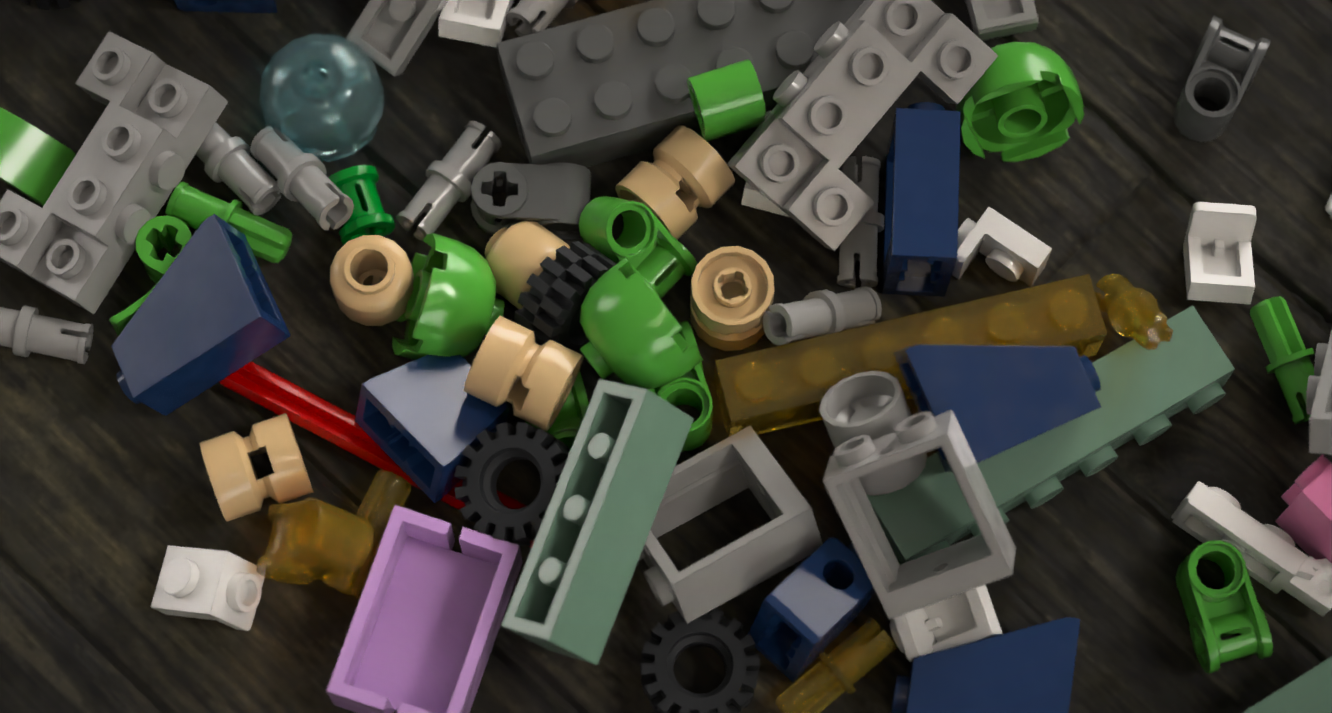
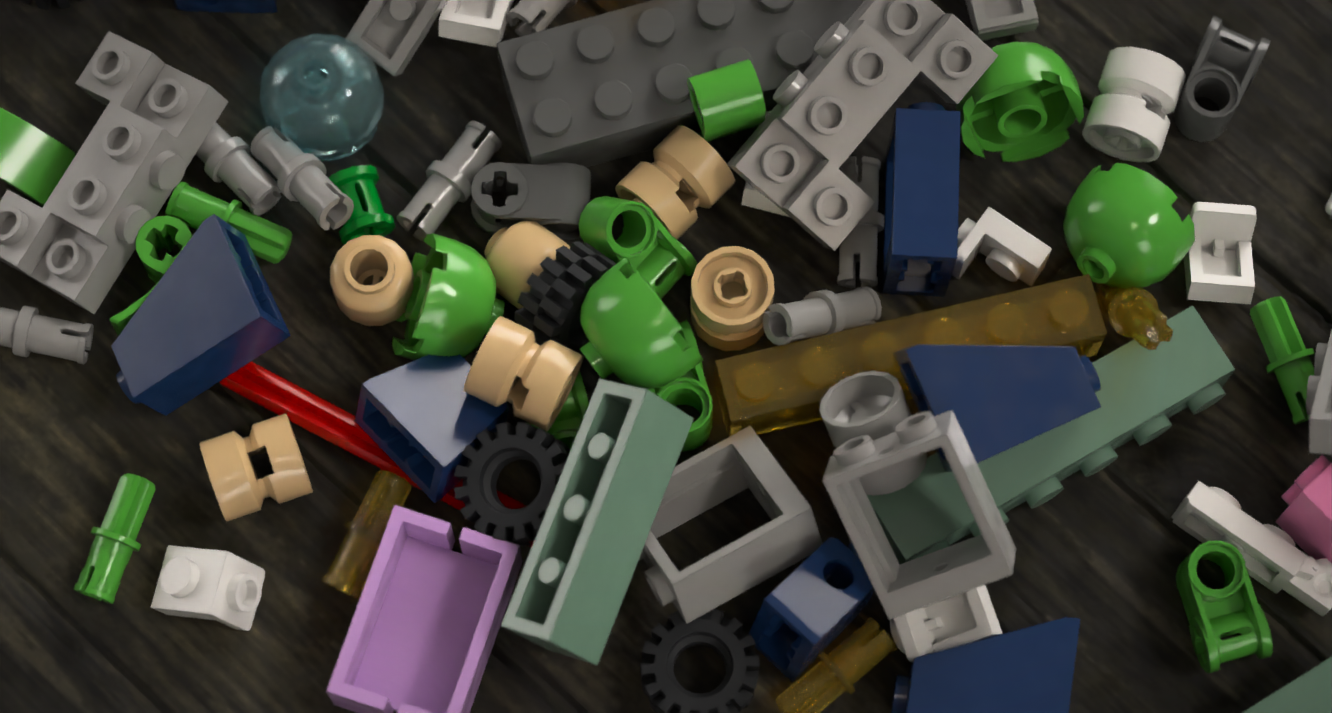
(115, 539): none -> bright green axle
(314, 542): clear yellow piece -> none
(1126, 228): none -> bright green cylinder
(1134, 104): none -> white wheel

